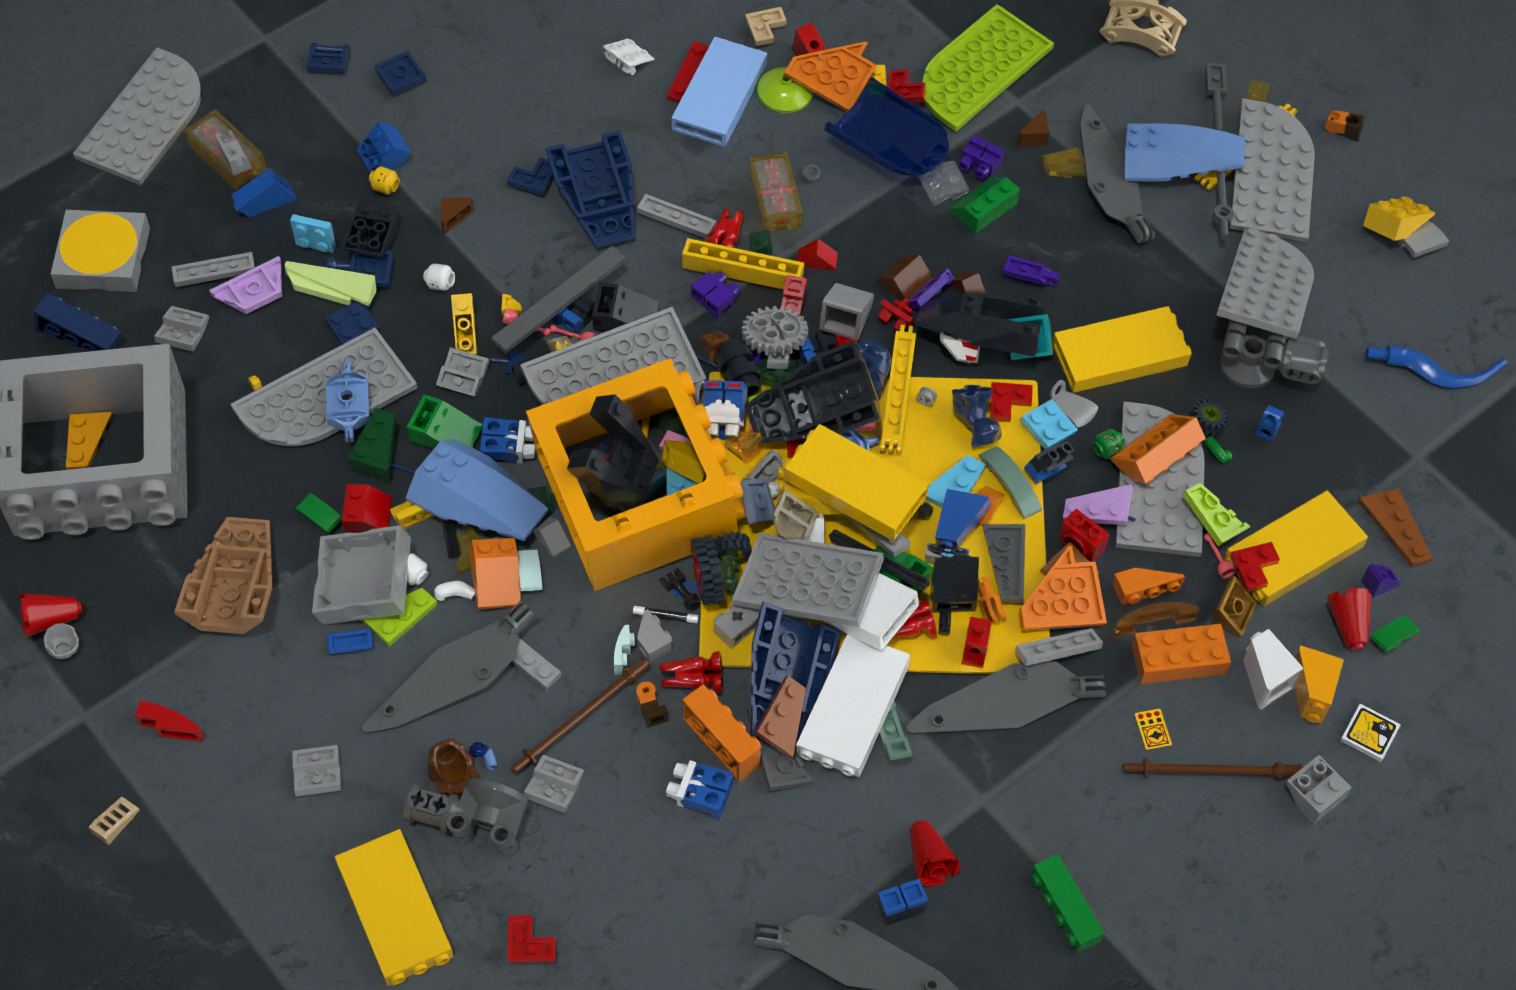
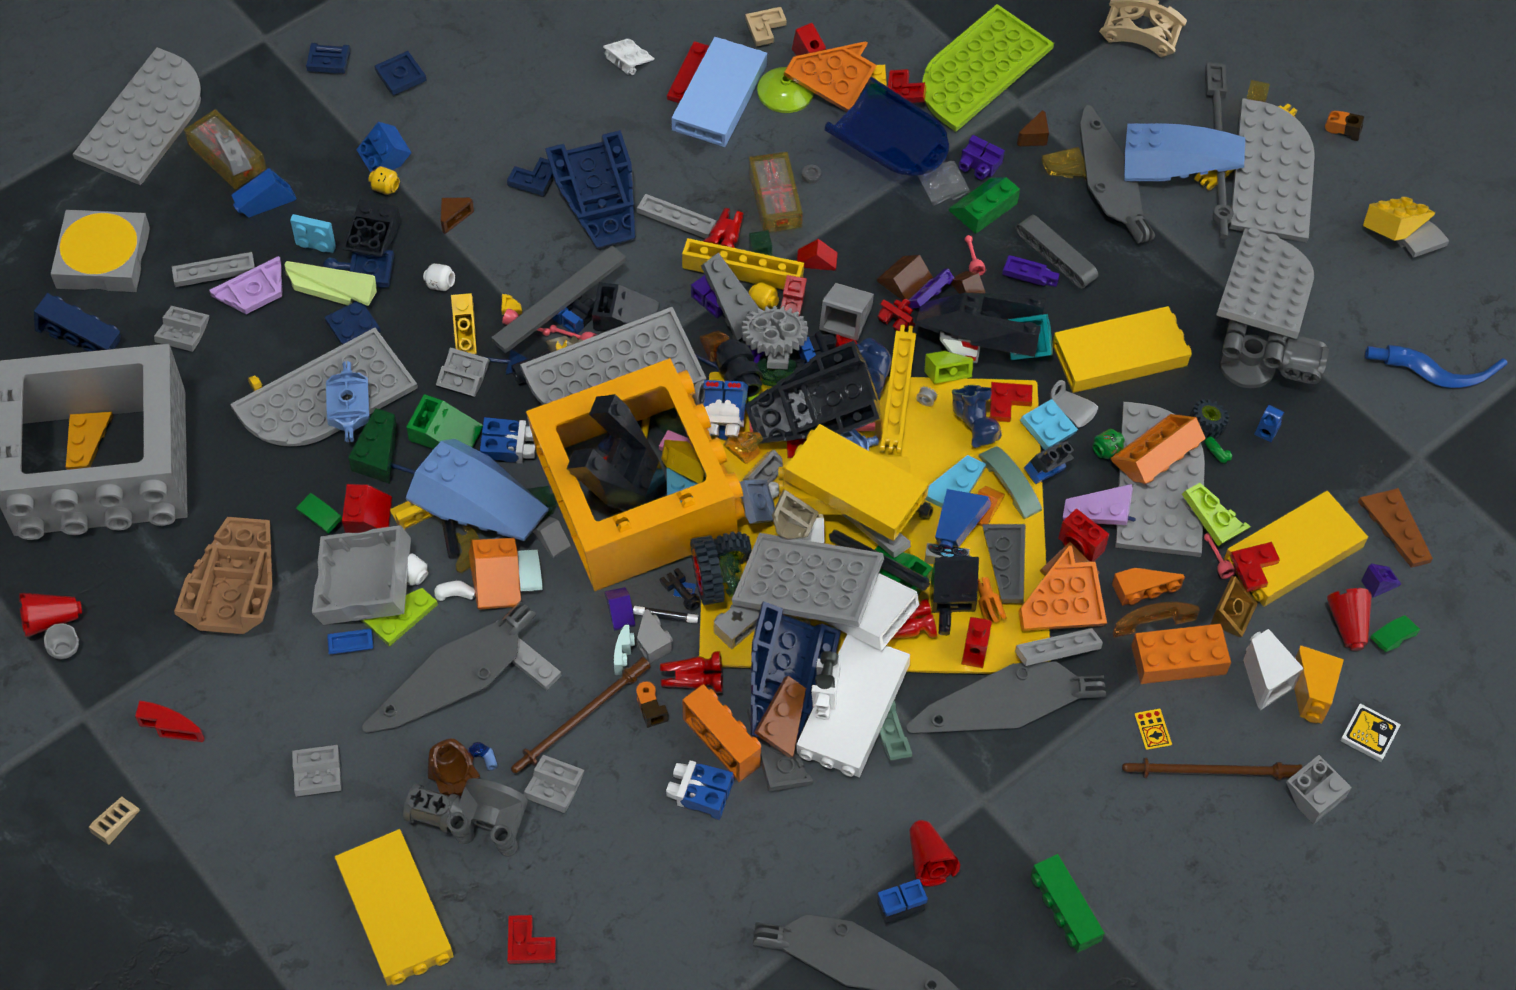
(620, 608): none -> dark purple slope
(730, 294): none -> dark grey wing
(764, 295): none -> yellow head
(826, 684): none -> hips
(947, 366): none -> lime slope
(975, 265): none -> coral hinge
(1057, 251): none -> dark grey beam

